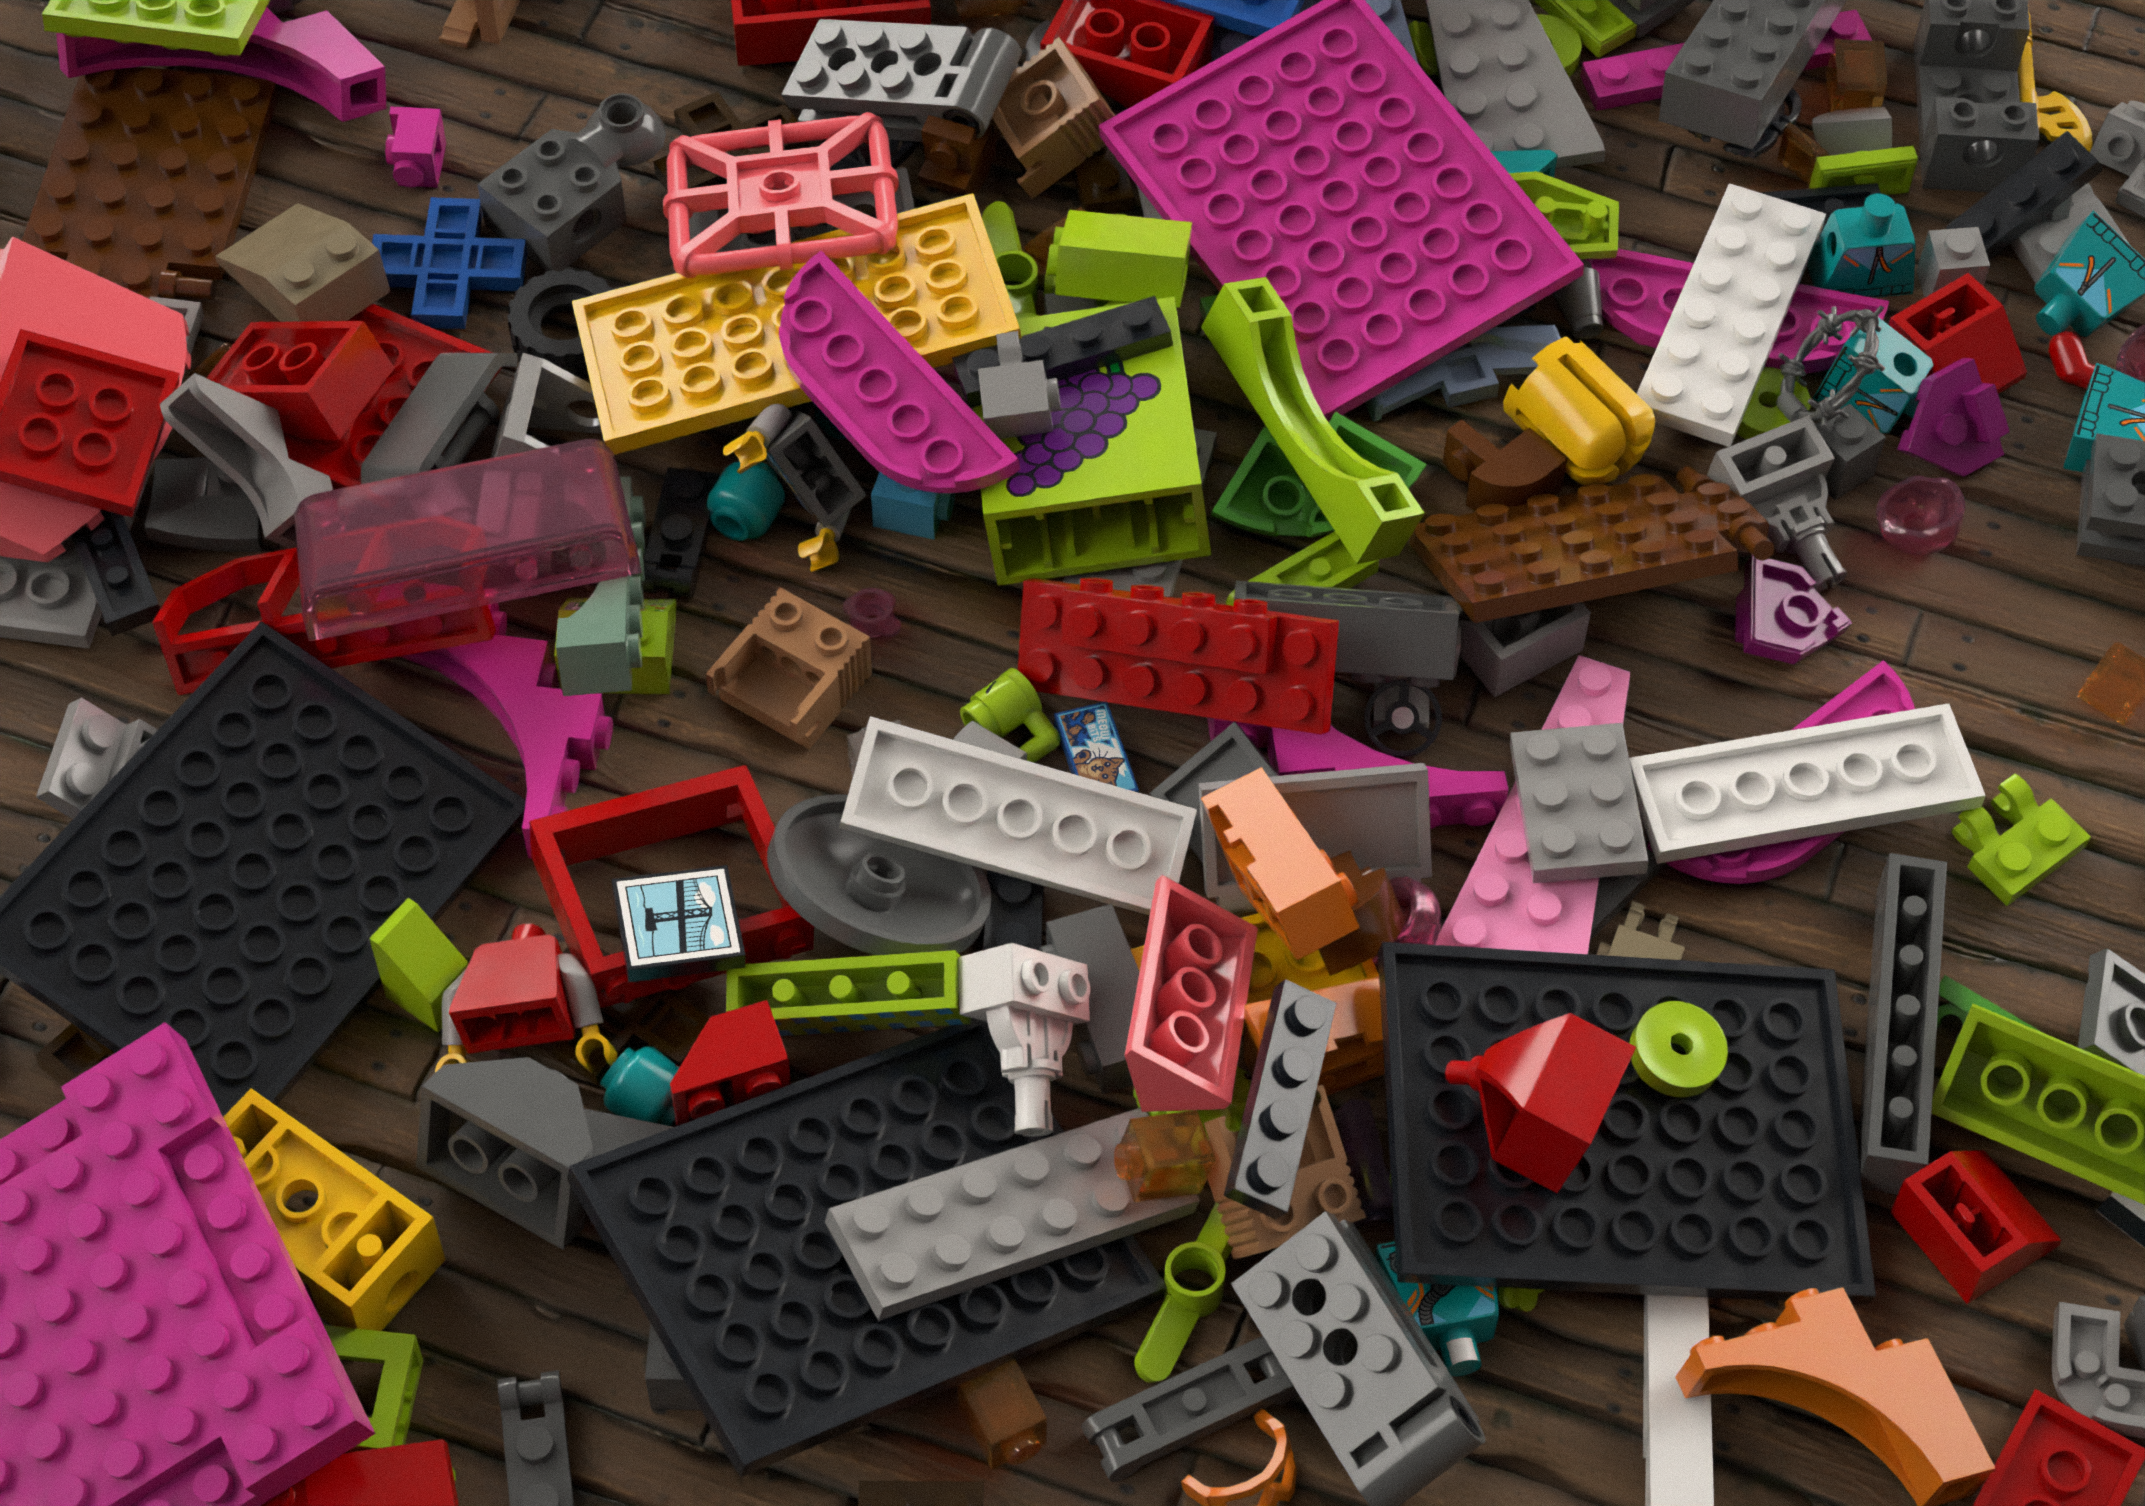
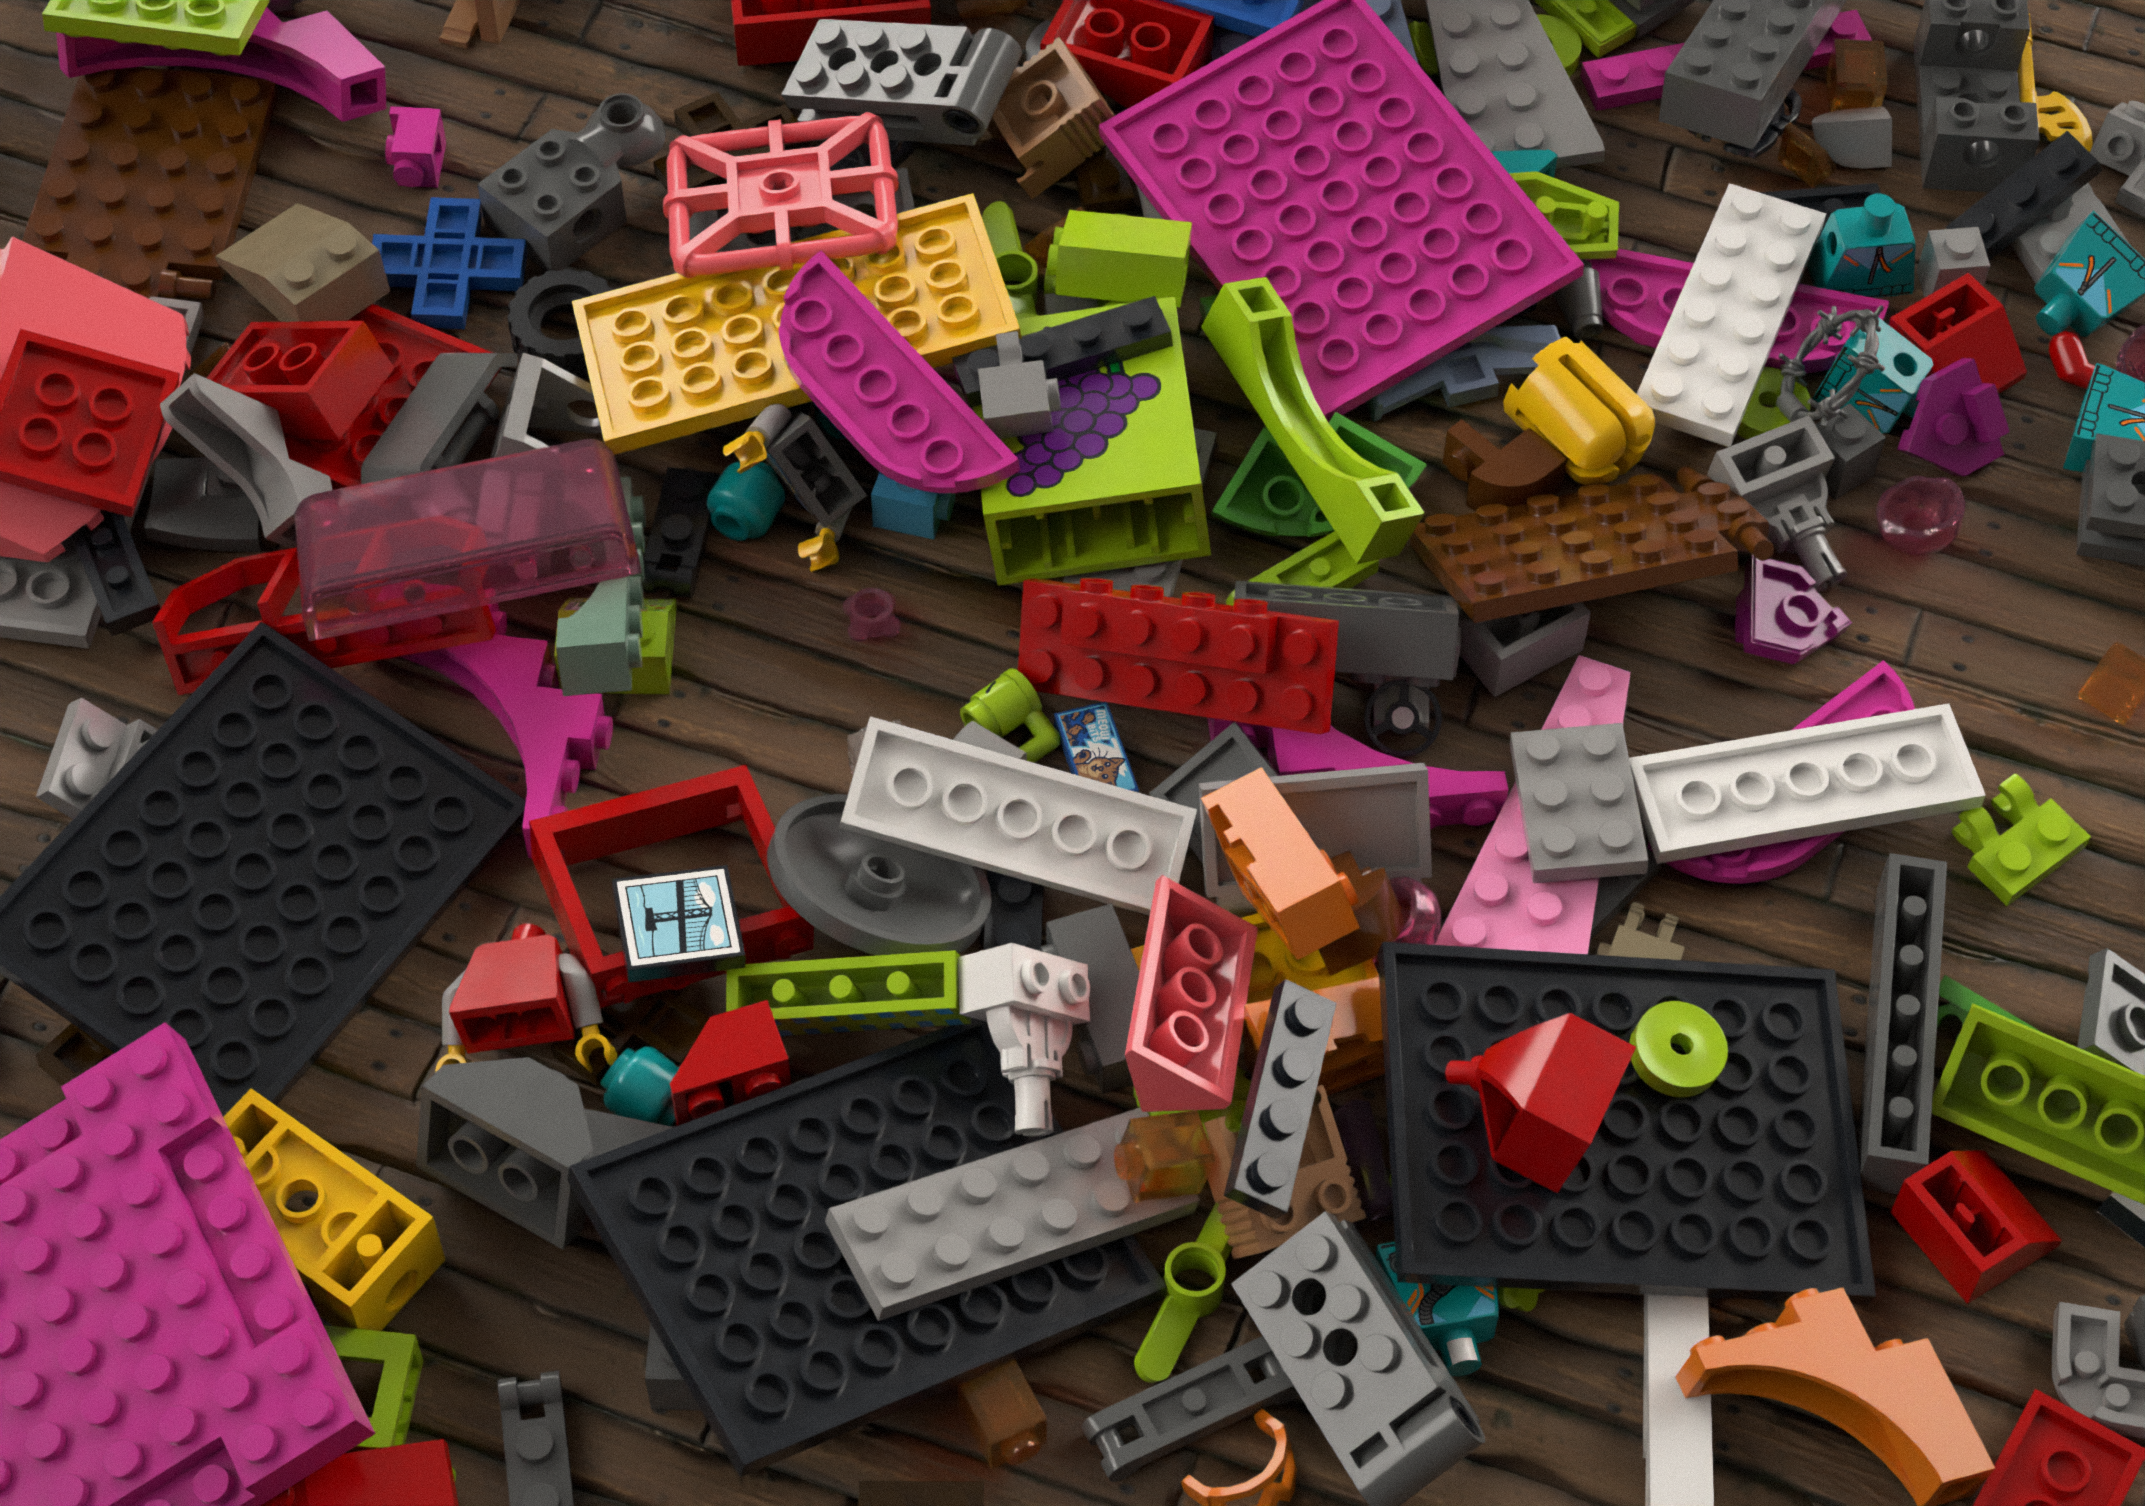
(416, 962): lime slope -> none
(792, 668): medium nougat piece -> none
(955, 156): reddish brown brick -> none
(1888, 167): lime plate -> none

